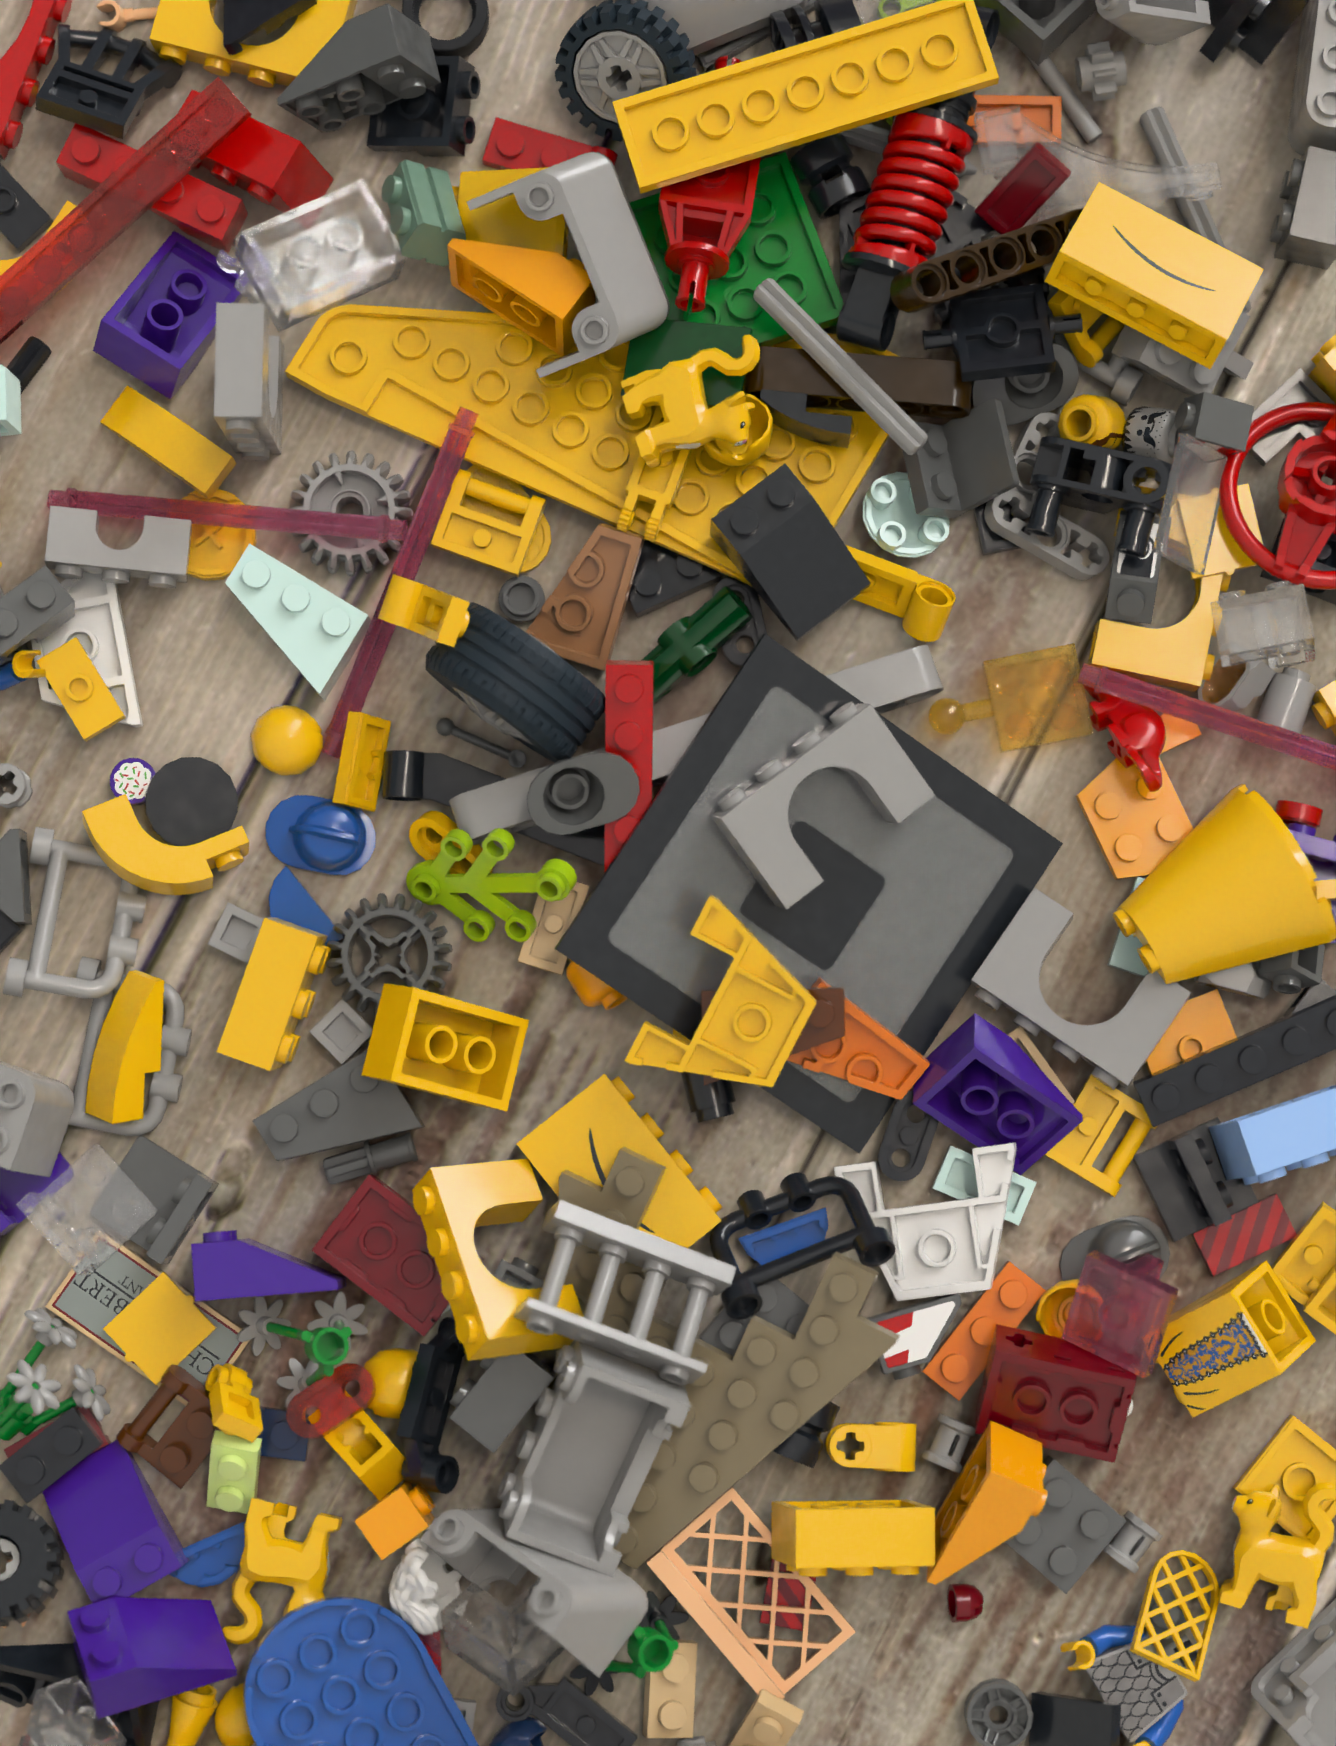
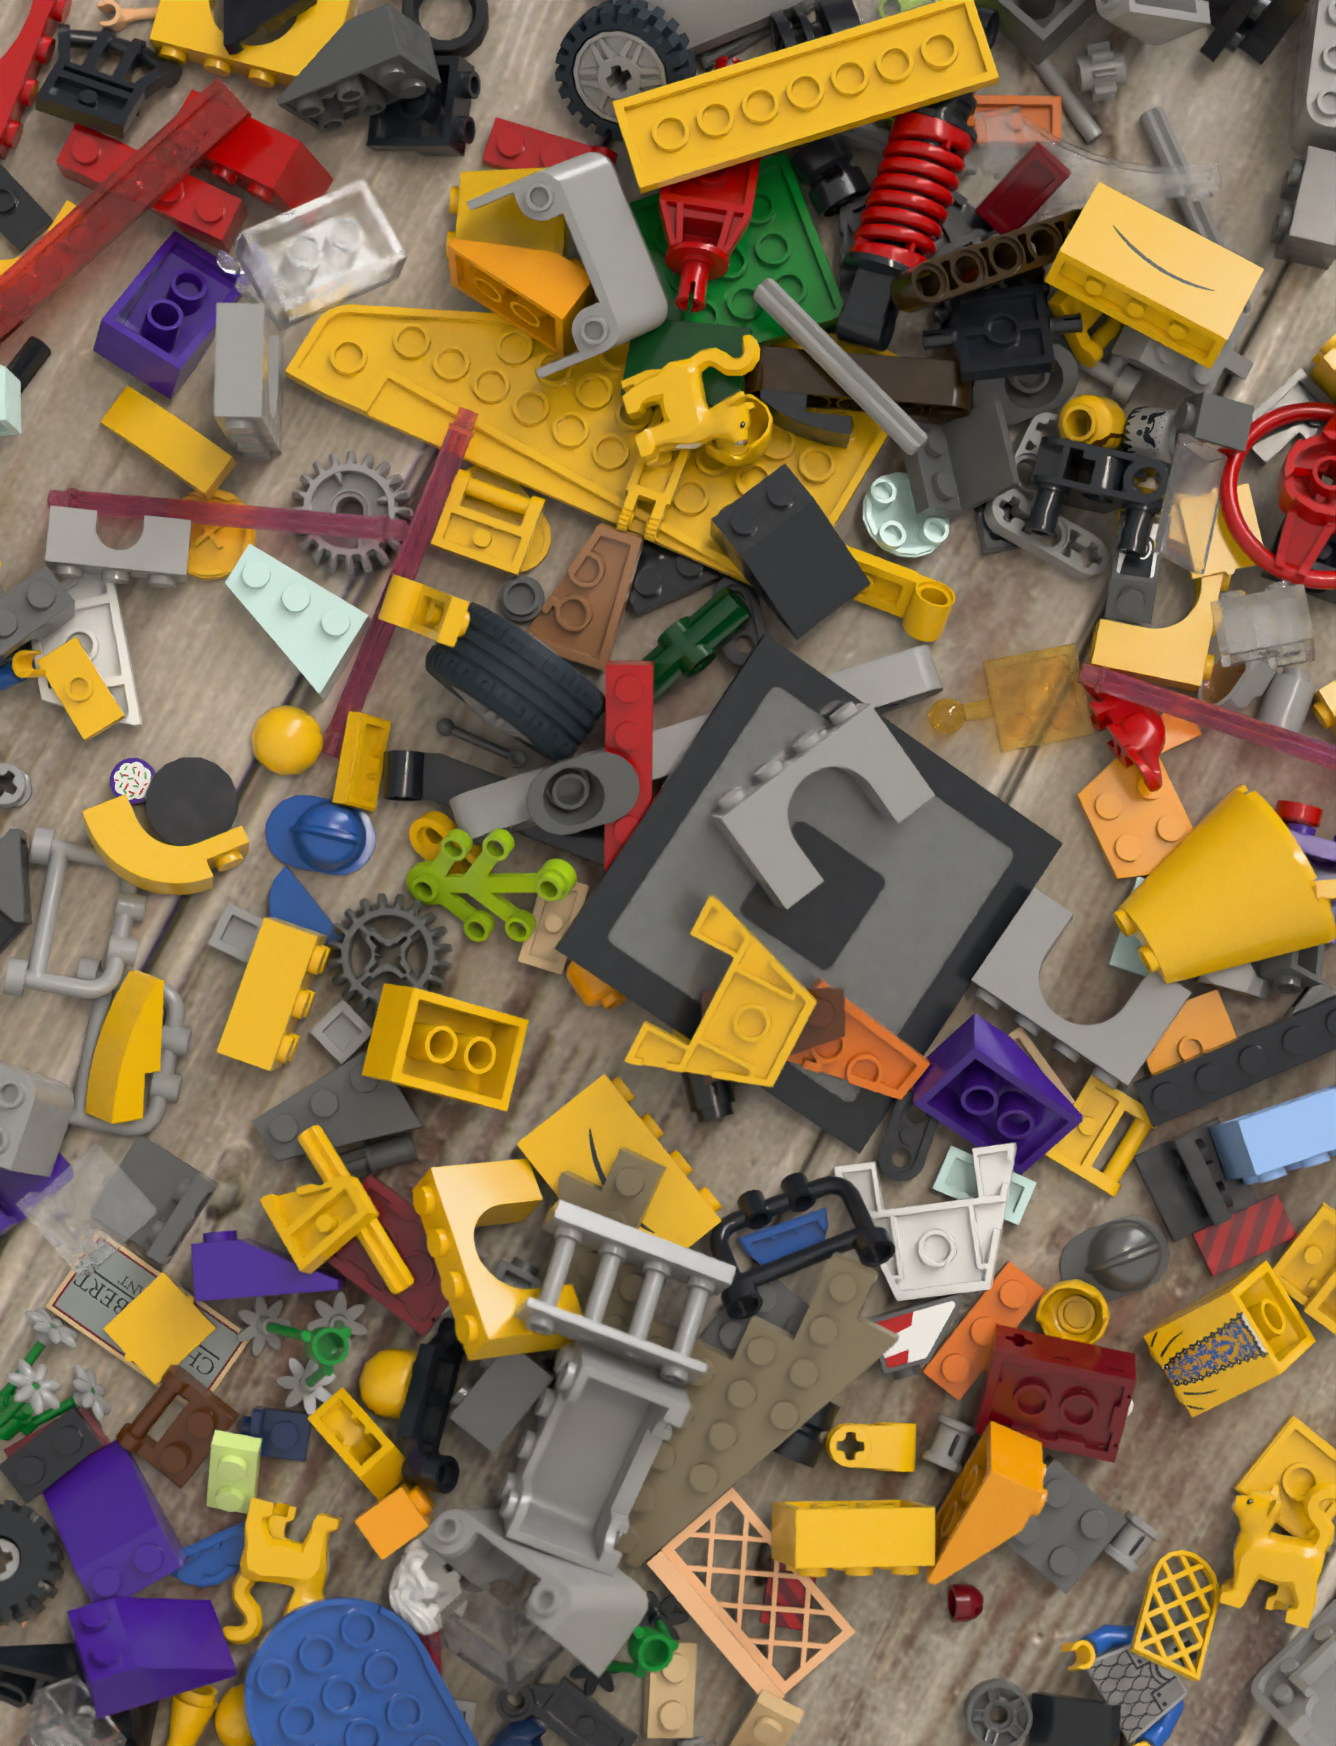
(231, 1404): yellow plate -> none
(319, 1218): none -> yellow wing
(331, 1400): clear red plate -> none
(373, 1235): none -> yellow axle
(422, 211): sand green brick -> none
(1121, 1311): clear pink bracket -> none

